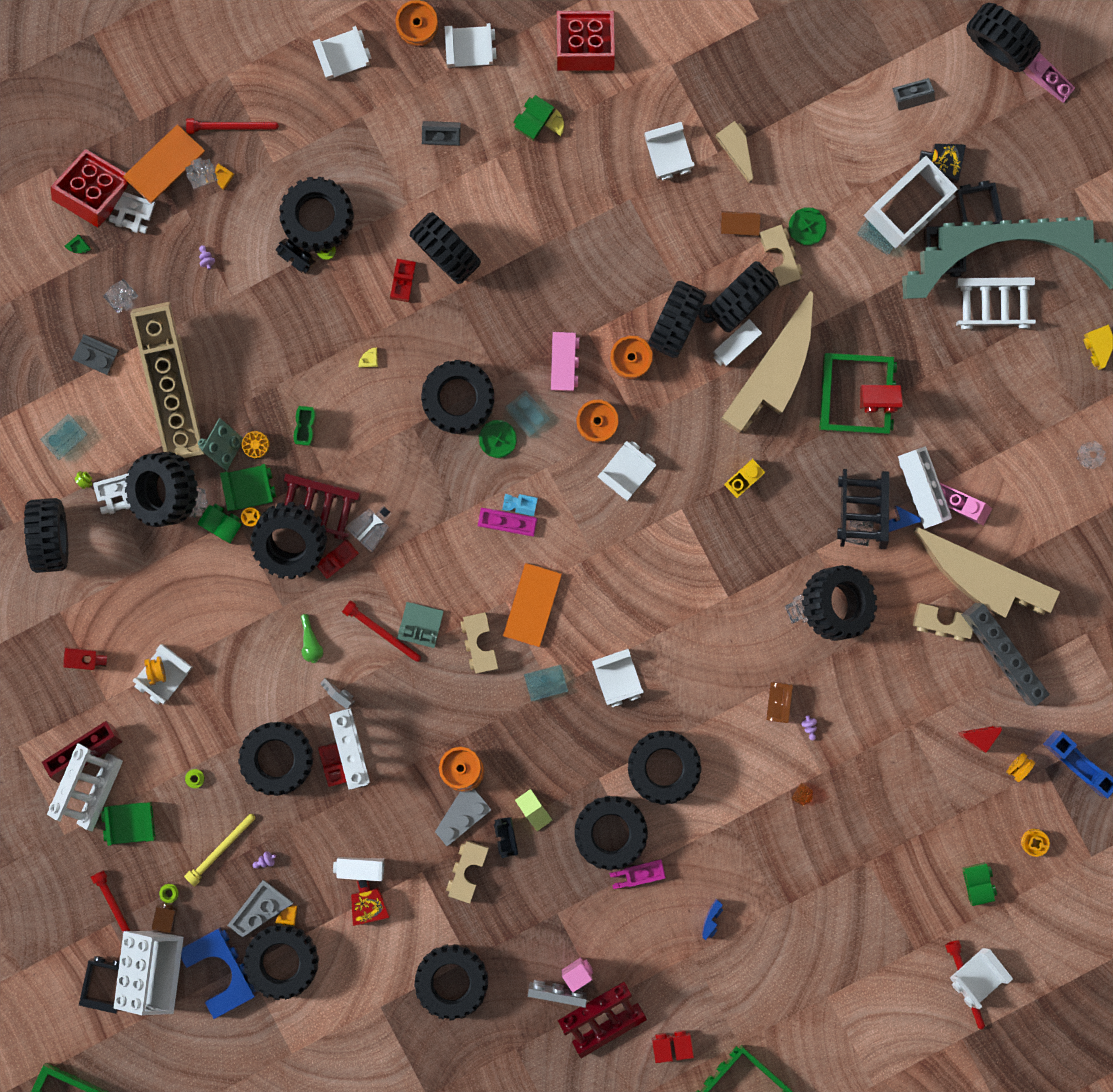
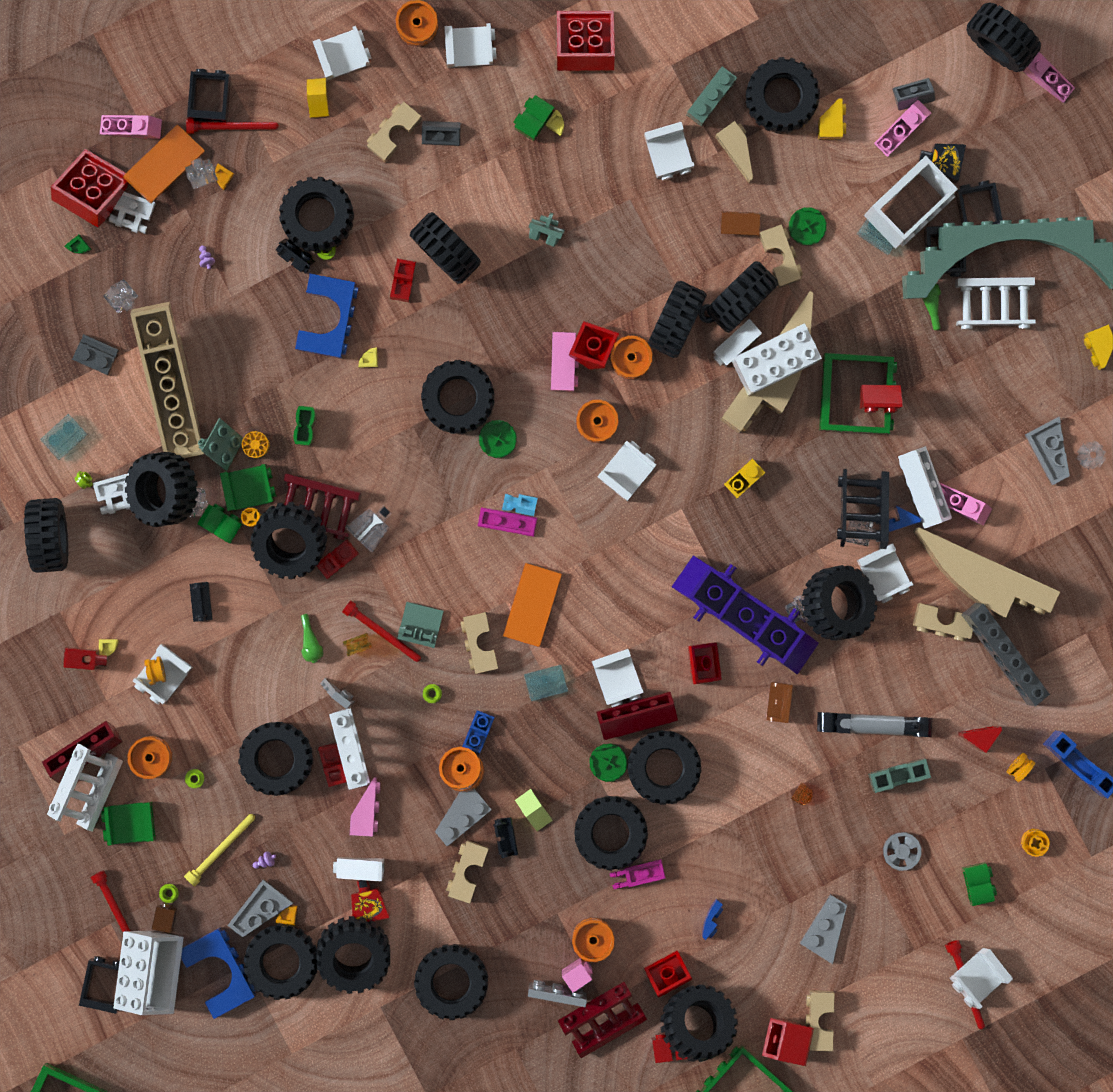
(108, 646): none -> light yellow tile
(131, 126): none -> bright pink slope
(139, 753): none -> orange wheel
(200, 601): none -> black hinge
(211, 116): none -> black window
(317, 98): none -> yellow slope
(331, 343): none -> blue arch
(353, 977): none -> black tyre
(357, 646): none -> clear yellow wheel
(363, 817): none -> bright pink slope
(402, 117): none -> tan arch
(426, 693): none -> lime plate
(478, 732): none -> blue slope
(527, 413): clear light blue plate -> none
(554, 233): none -> sand green hips
(593, 345): none -> red slope
(593, 928): none -> orange wheel
(608, 762): none -> green tile
(637, 716): none -> dark red brick
(668, 973): none -> red slope
(704, 663): none -> red slope
(711, 96): none -> sand green arch
(717, 1008): none -> black tyre
(746, 615): none -> dark purple piece
(776, 359): none -> white hose
(788, 70): none -> black tyre
(788, 1041): none -> red slope
(810, 728): lavender hair -> none
(819, 1003): none -> tan arch
(825, 929): none -> light grey wing
(831, 122): none -> yellow slope
(874, 724): none -> piece
(885, 573): none -> white panel
(899, 774): none -> sand green arch
(902, 851): none -> light grey piece
(903, 127): none -> bright pink slope
(932, 304): none -> bright green piece
(1049, 450): none -> light grey wing

